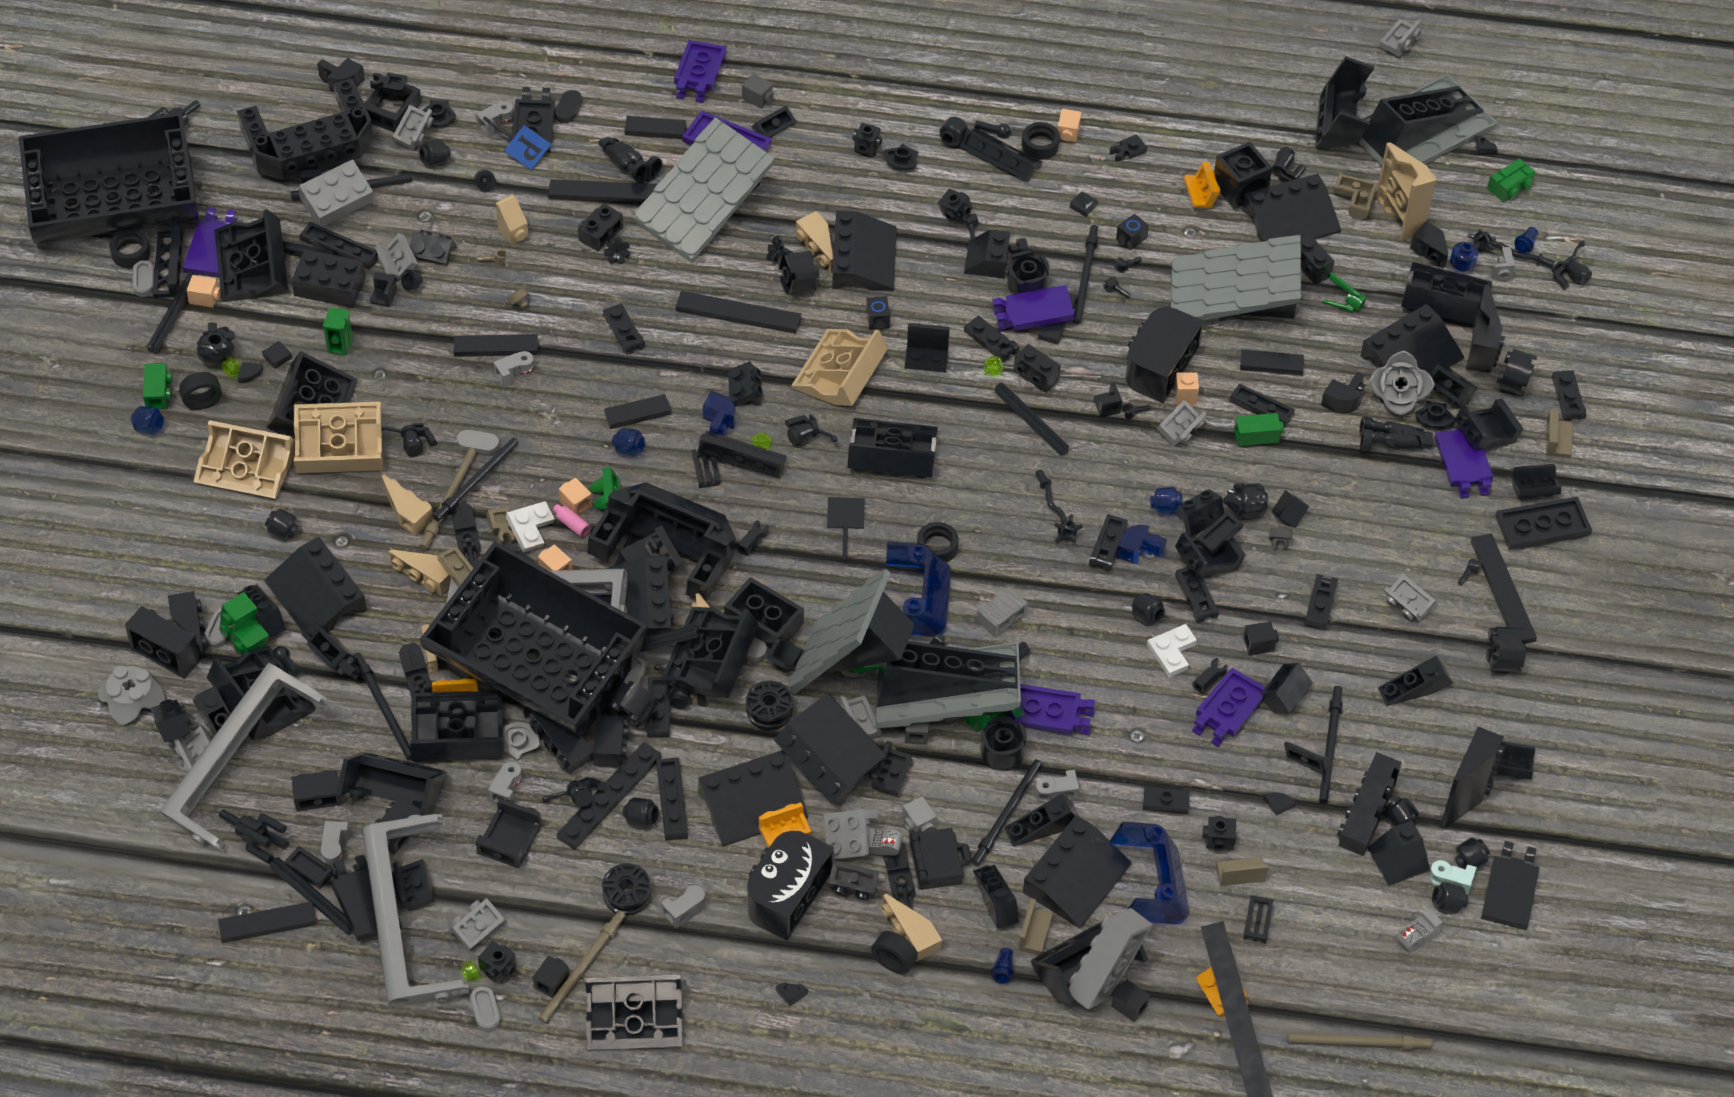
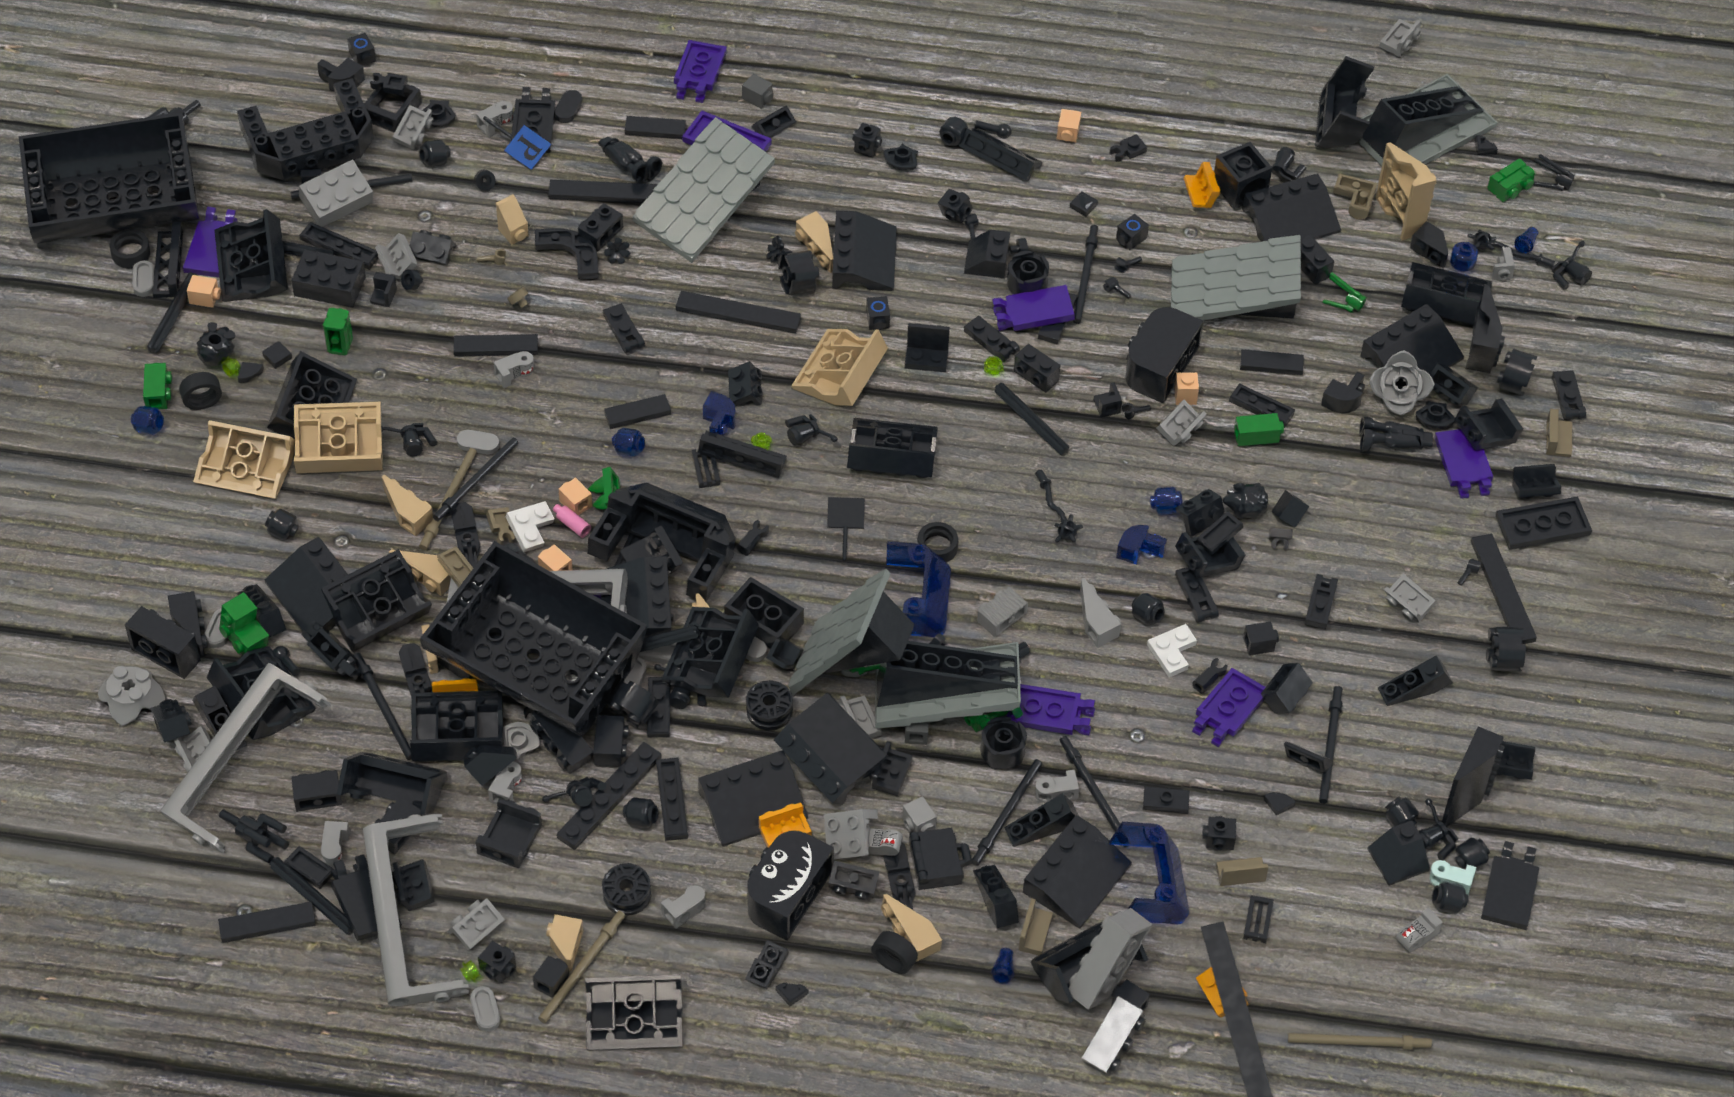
(361, 49): none -> black brick
(375, 600): none -> black piece
(488, 761): none -> black slope
(565, 938): none -> tan slope
(570, 241): none -> black plate
(767, 965): none -> black slope
(1040, 129): black tyre -> none
(1074, 757): none -> black bar
(1098, 620): none -> light grey slope
(1108, 541): black plate -> none
(1114, 1037): none -> brick
(1369, 804): black wedge -> none
(1435, 833): none -> black piece
(1563, 178): none -> black plant

